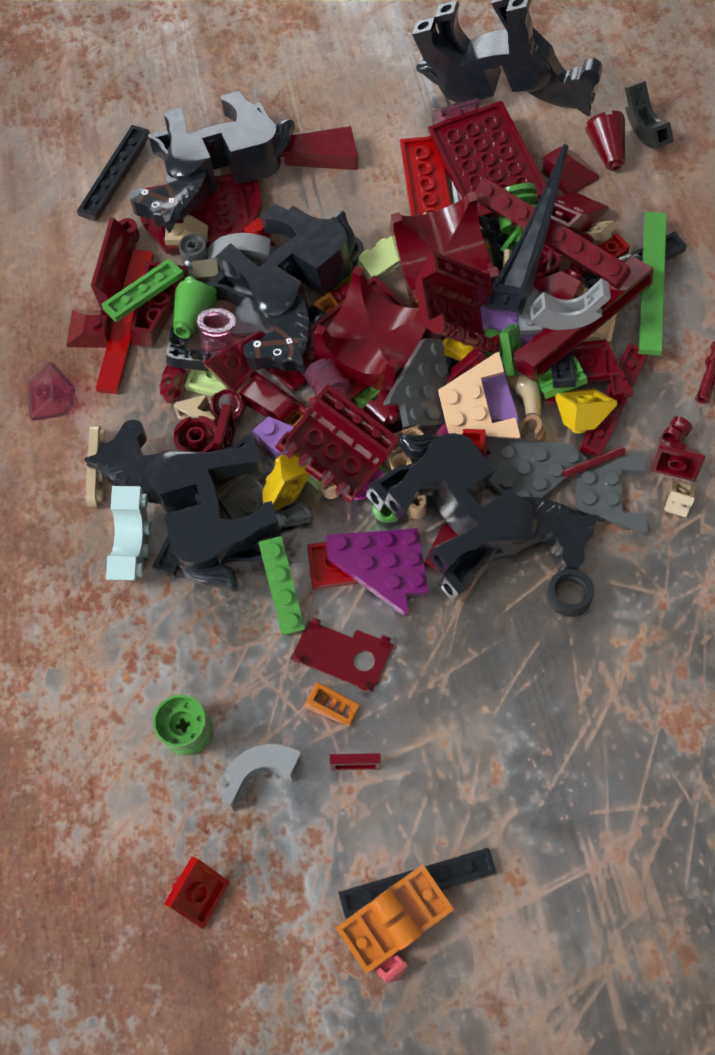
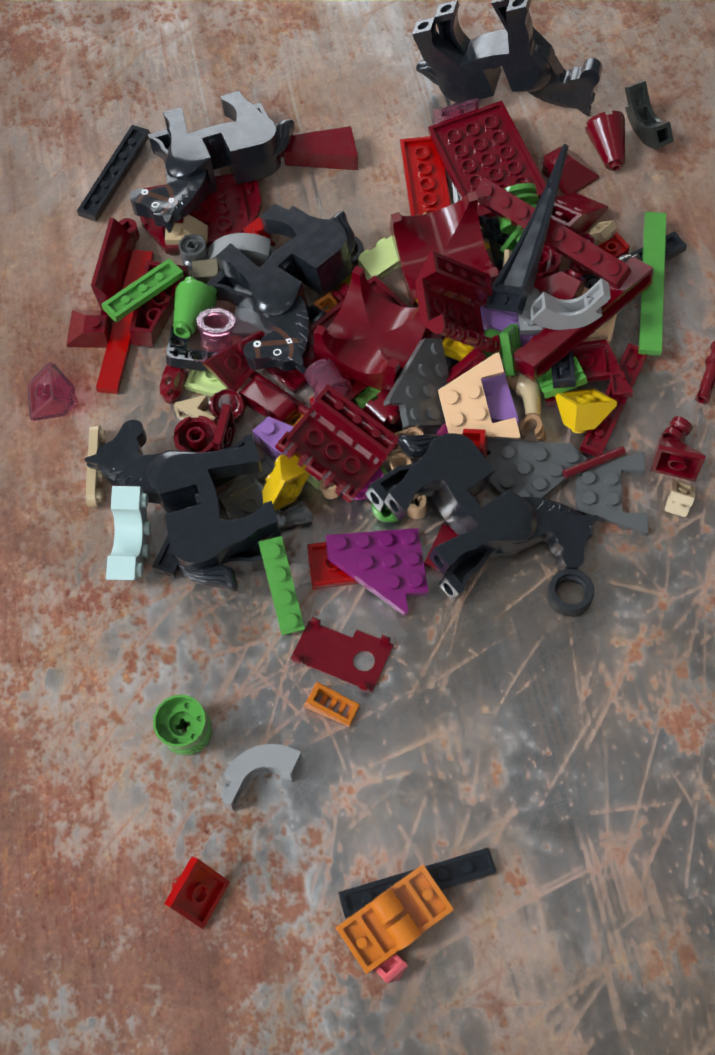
(360, 761): dark red tile -> none

